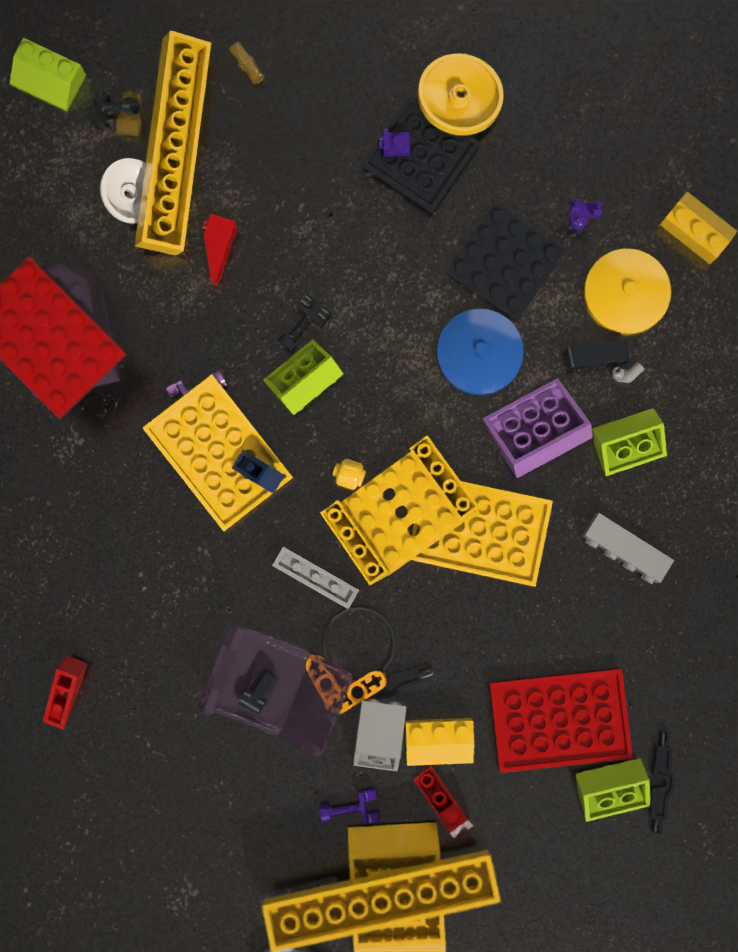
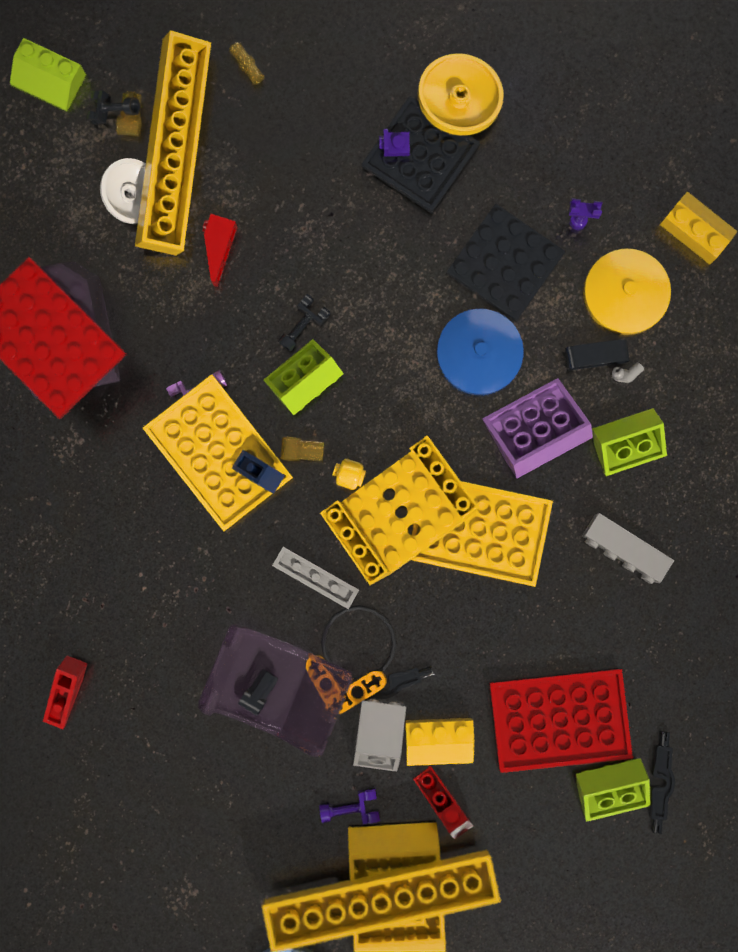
(296, 449): none -> clear yellow piece

